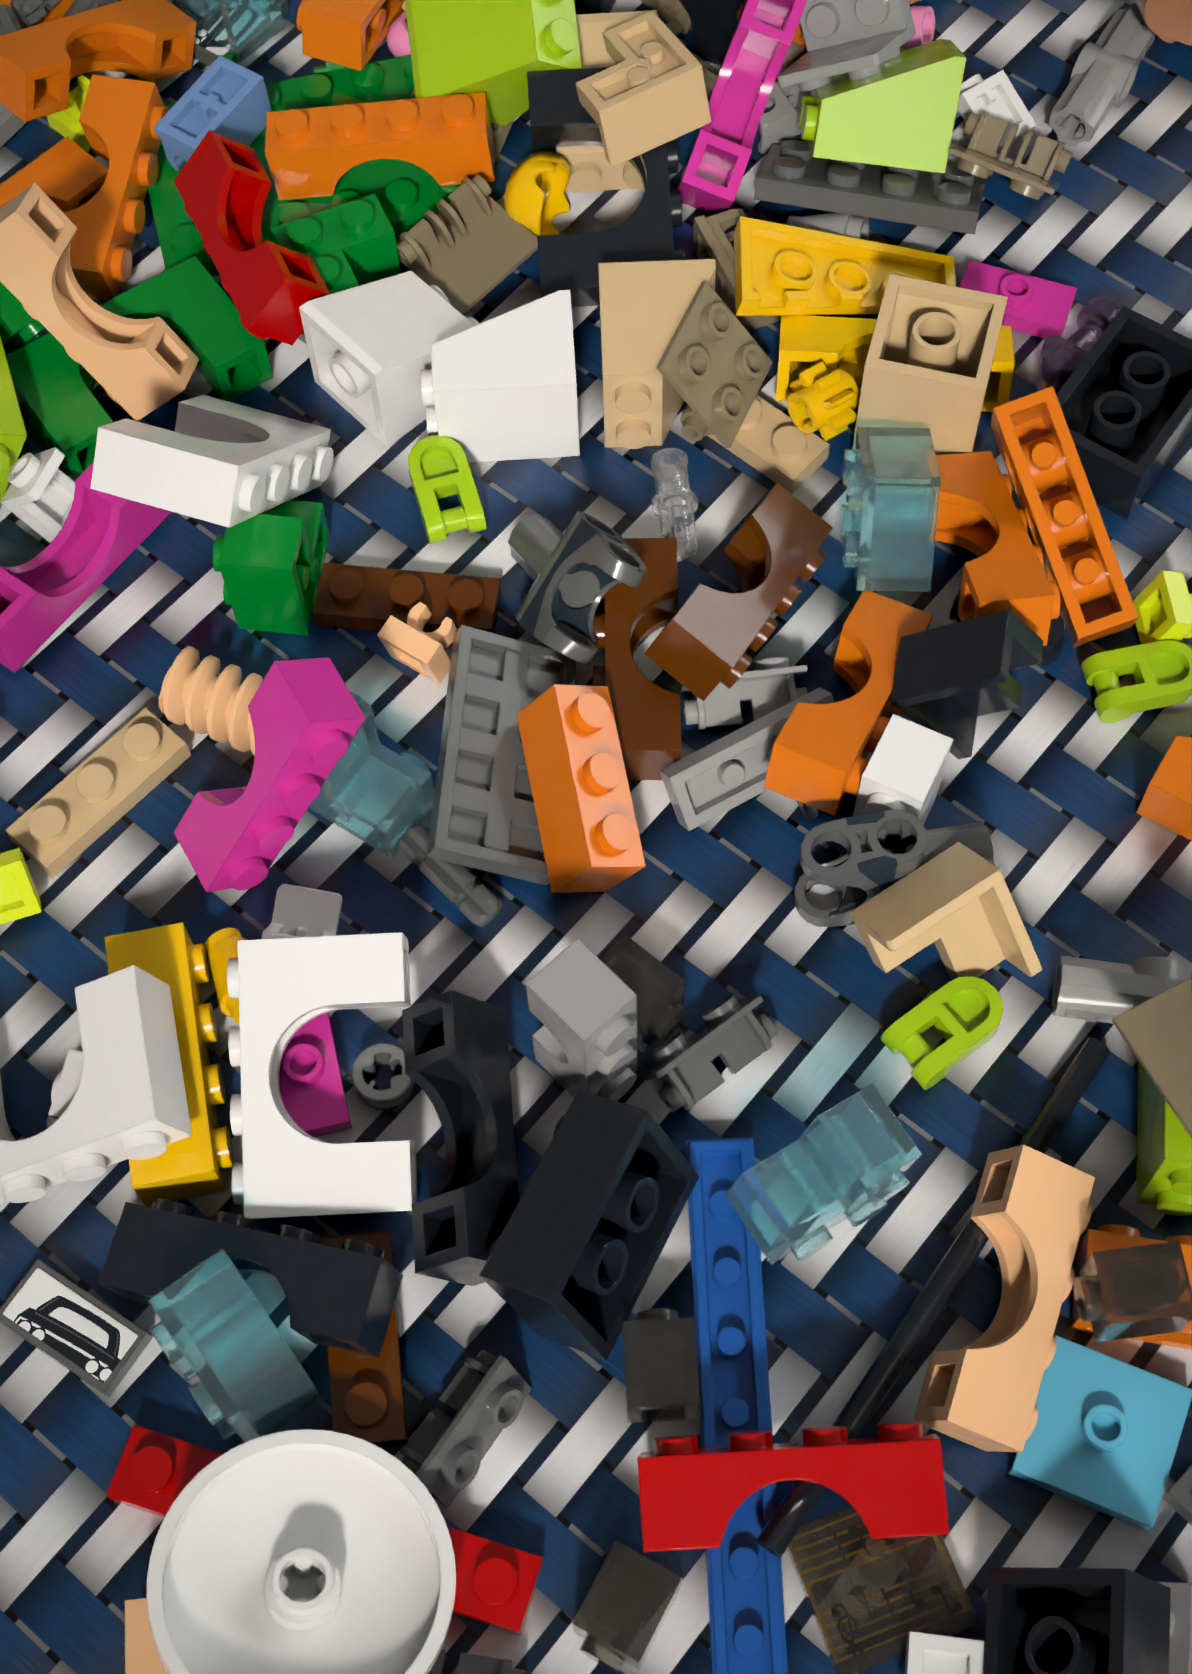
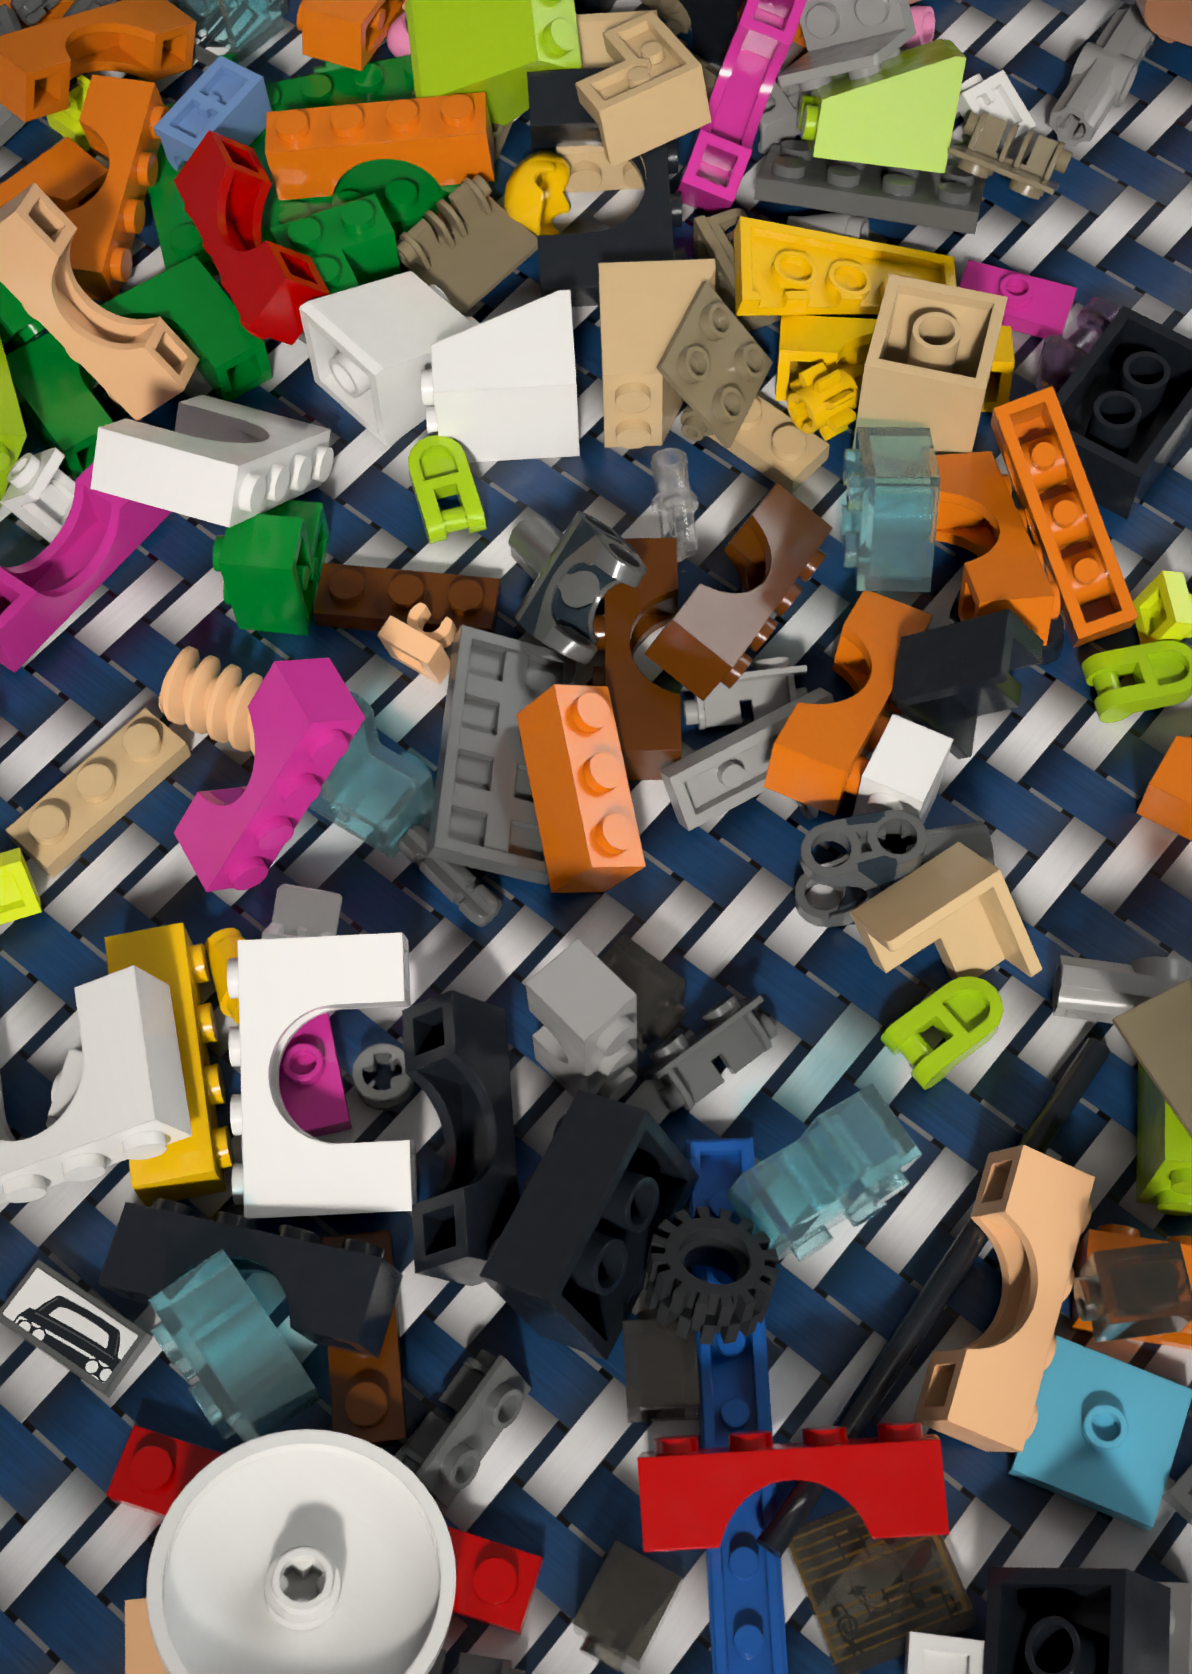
(702, 1304): none -> black tyre

